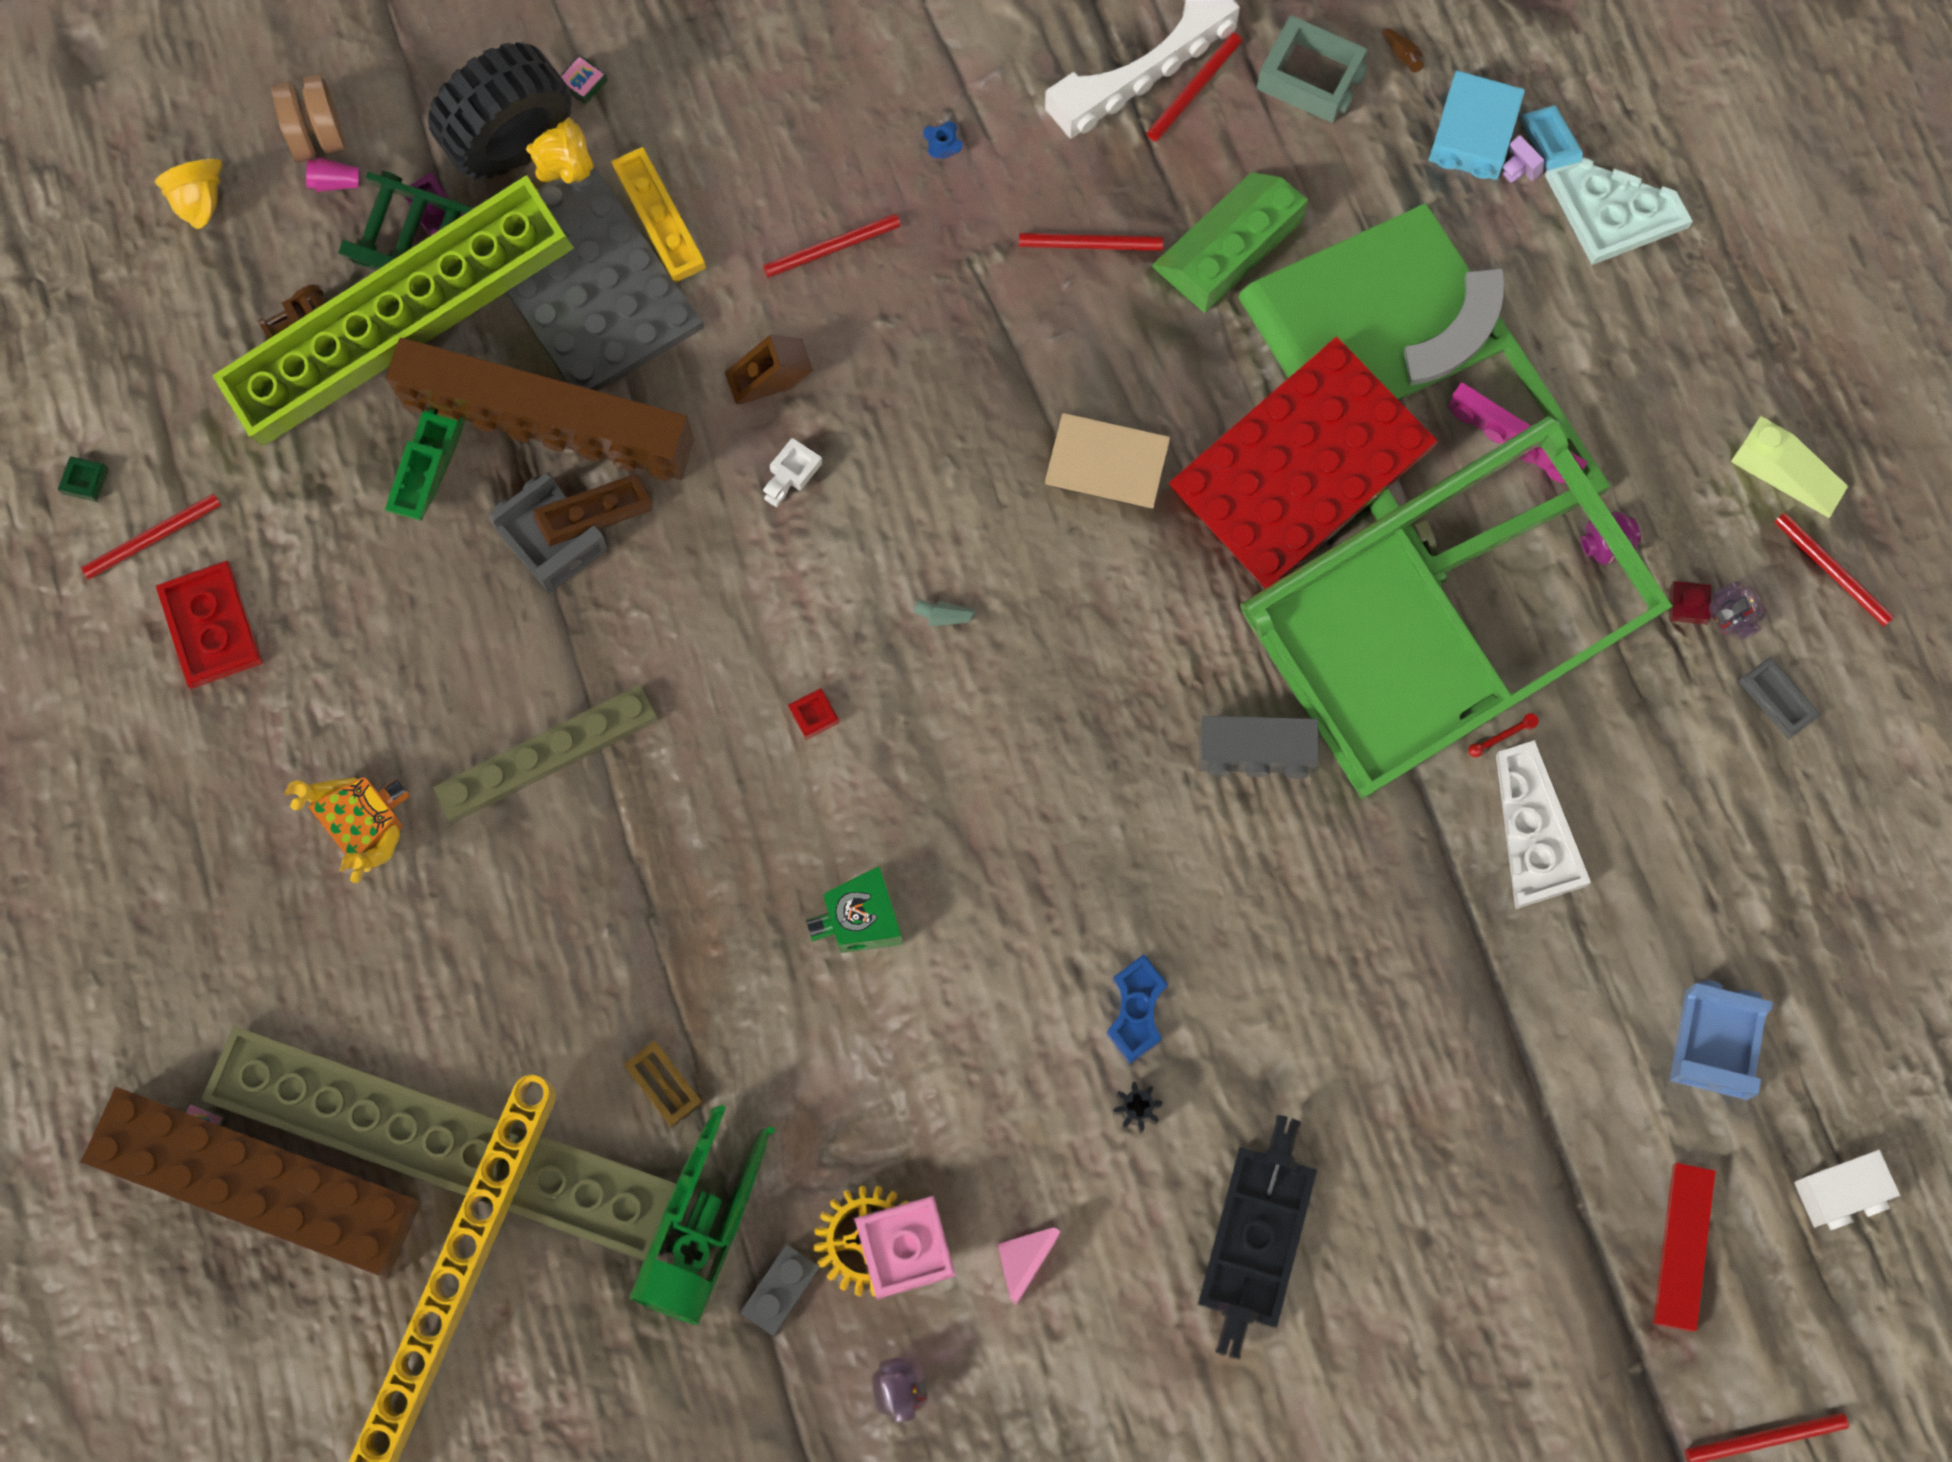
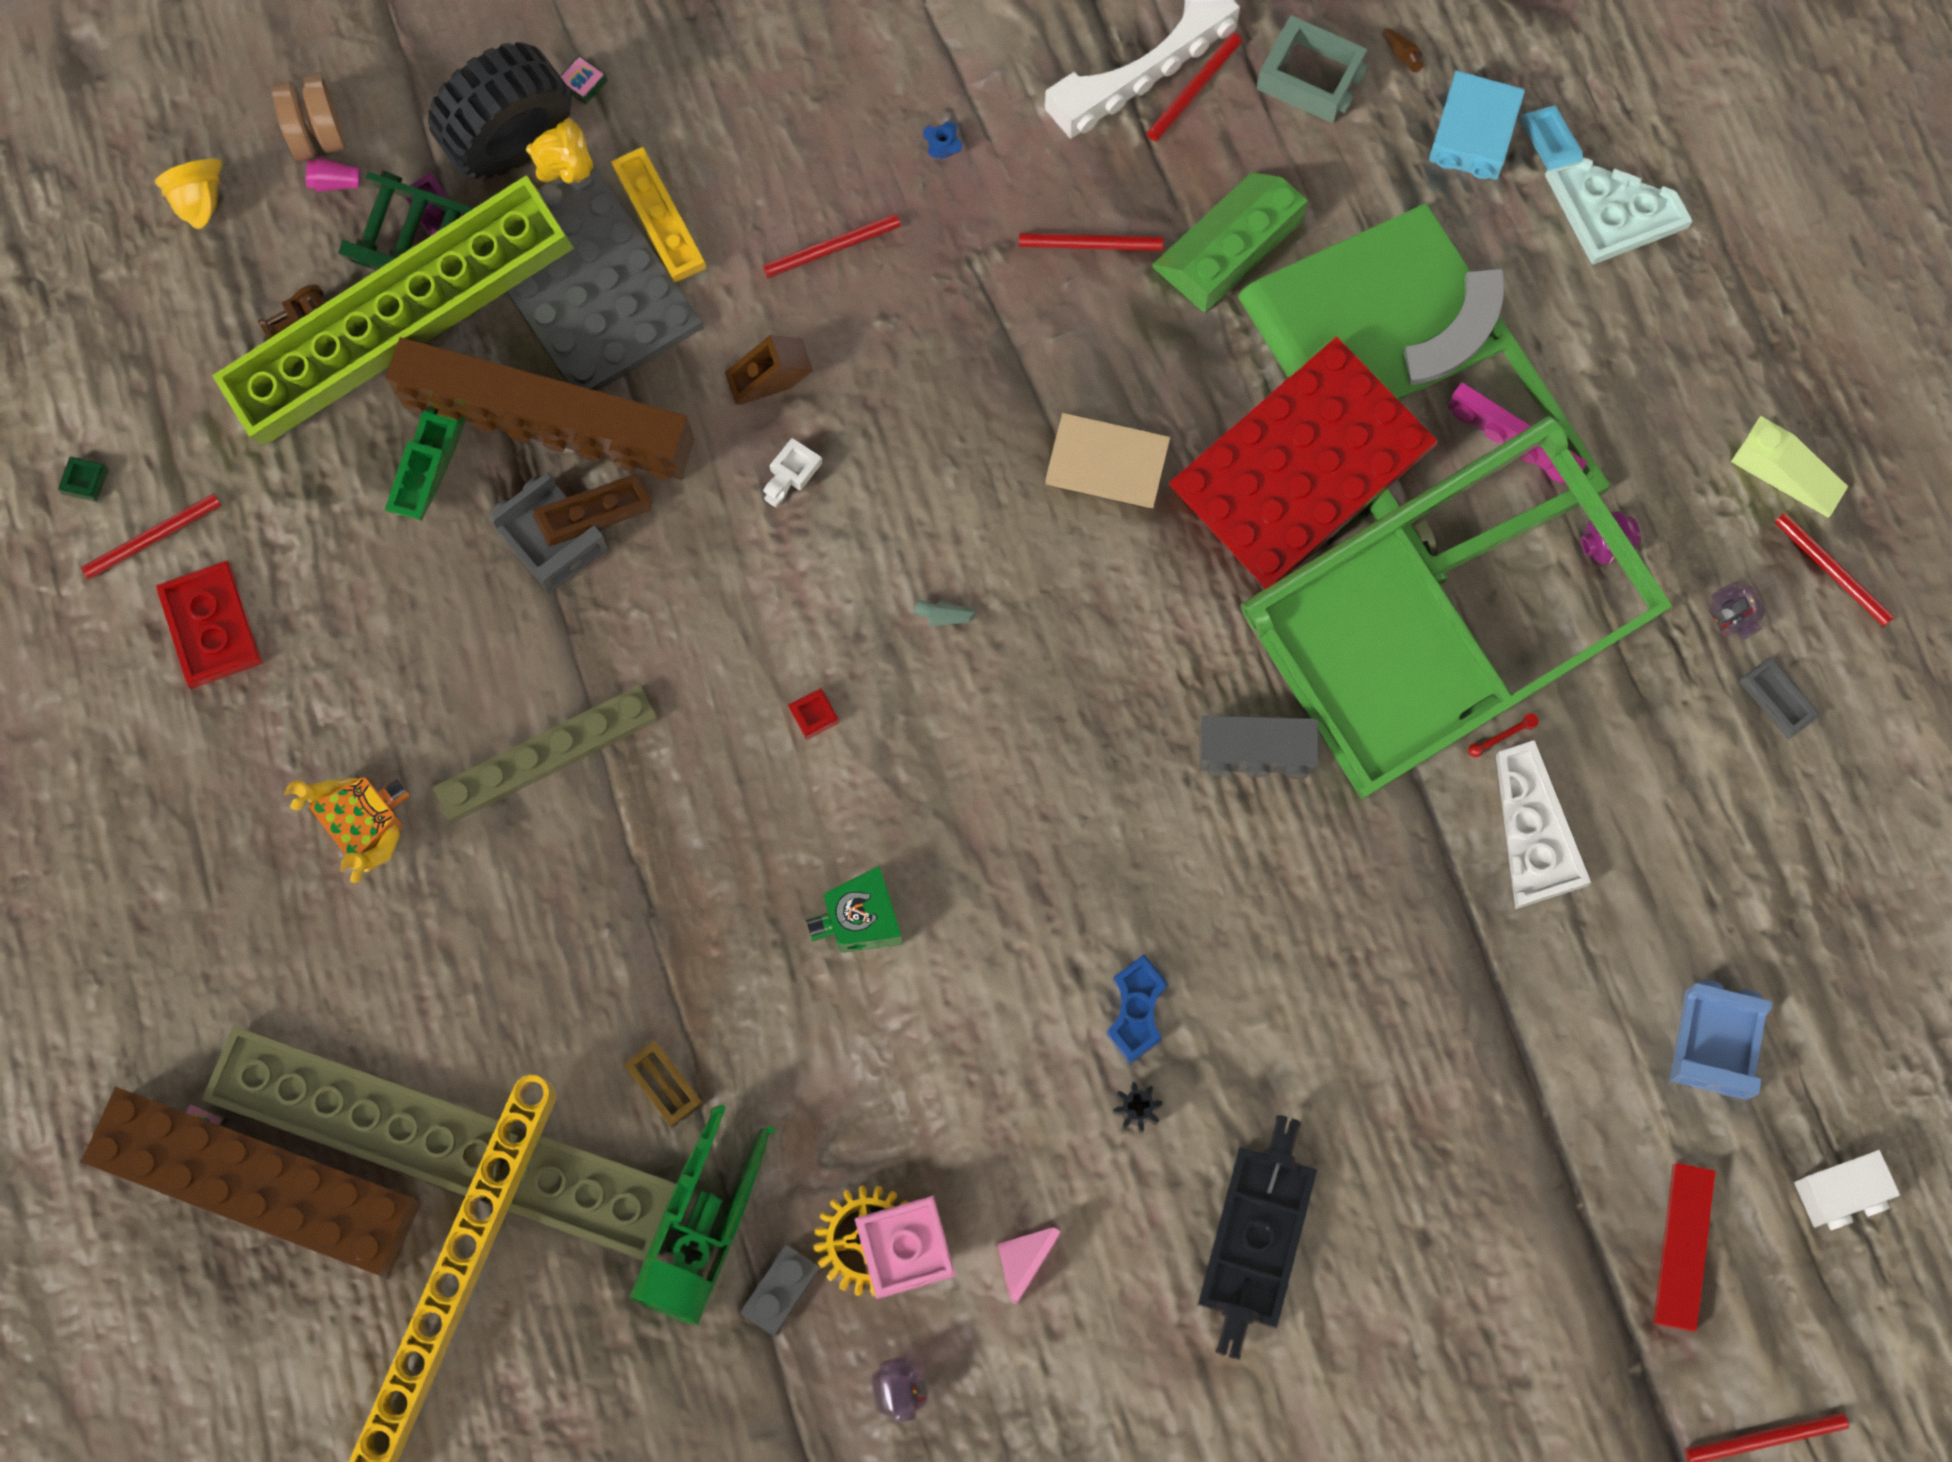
(1522, 160): lavender tile -> none
(1690, 602): dark red plate -> none

